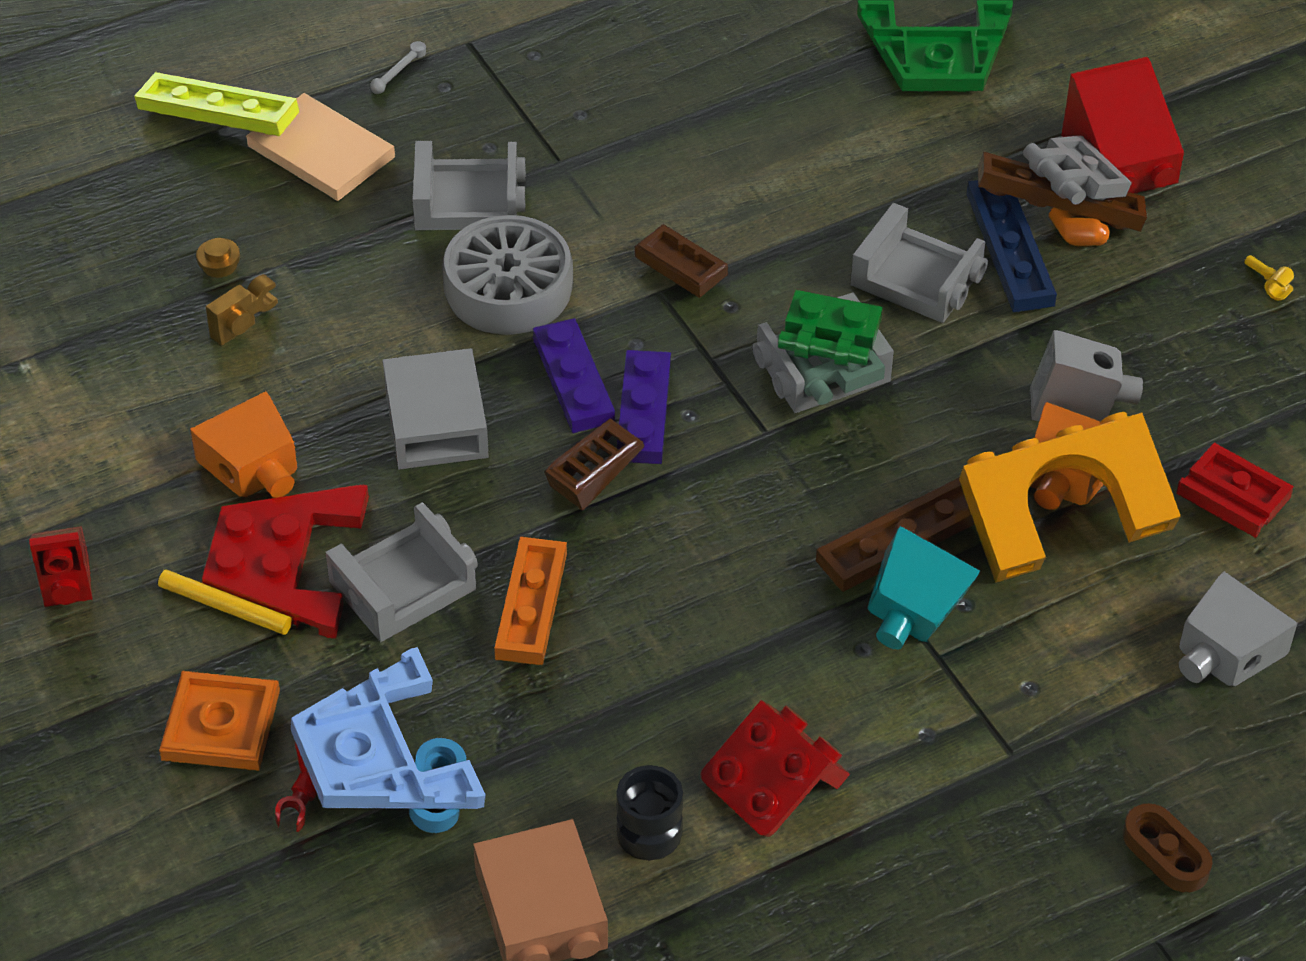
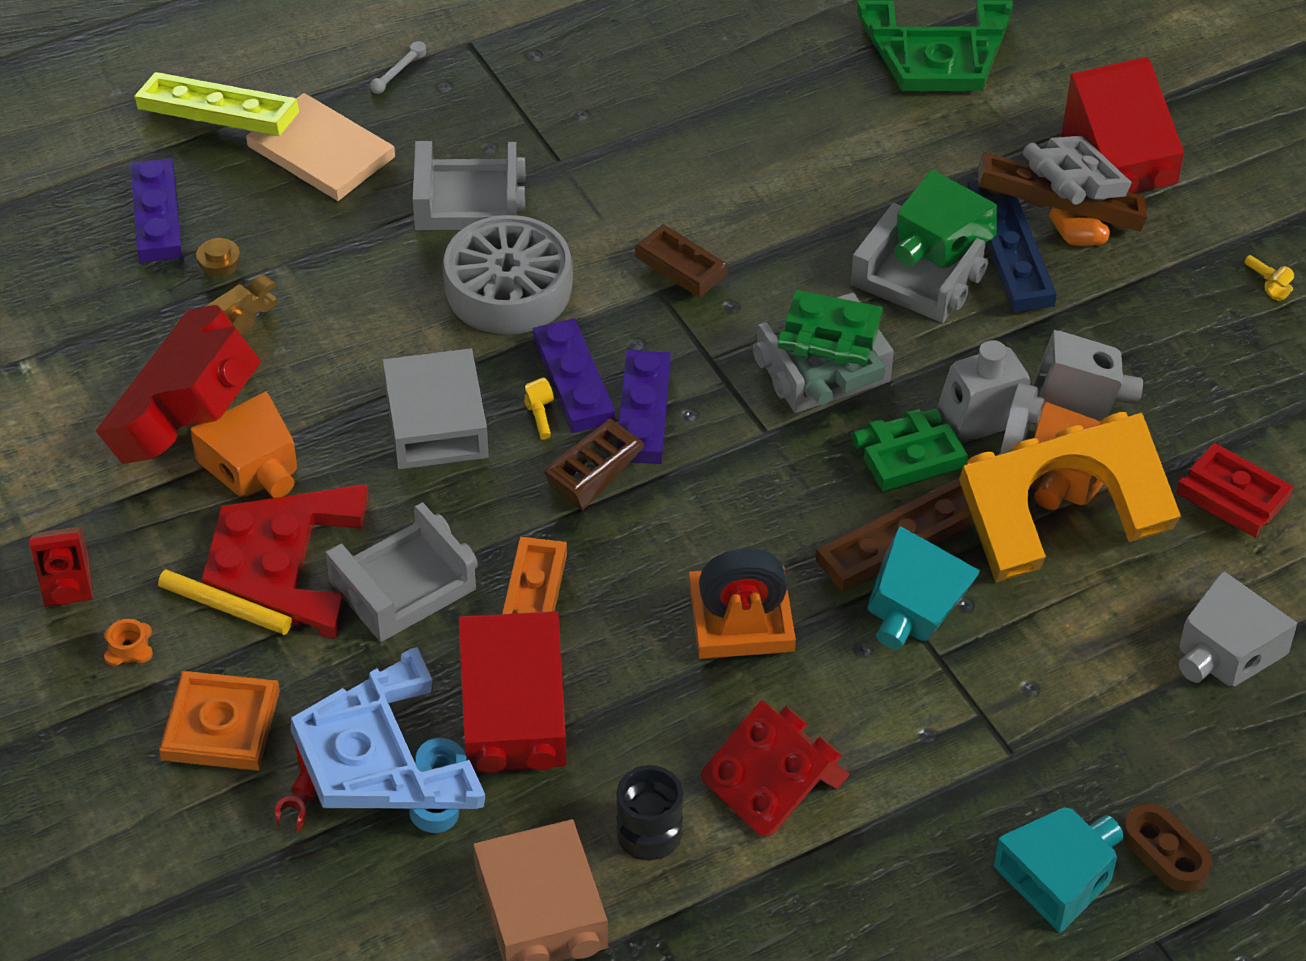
(127, 632): none -> orange plate
(156, 210): none -> dark purple plate
(182, 385): none -> red brick
(512, 691): none -> red slope
(537, 395): none -> yellow hand
(741, 605): none -> plate
(912, 457): none -> green plate
(942, 222): none -> green torso
(981, 391): none -> light grey torso
(1024, 410): none -> light grey plate
(1059, 863): none -> teal torso

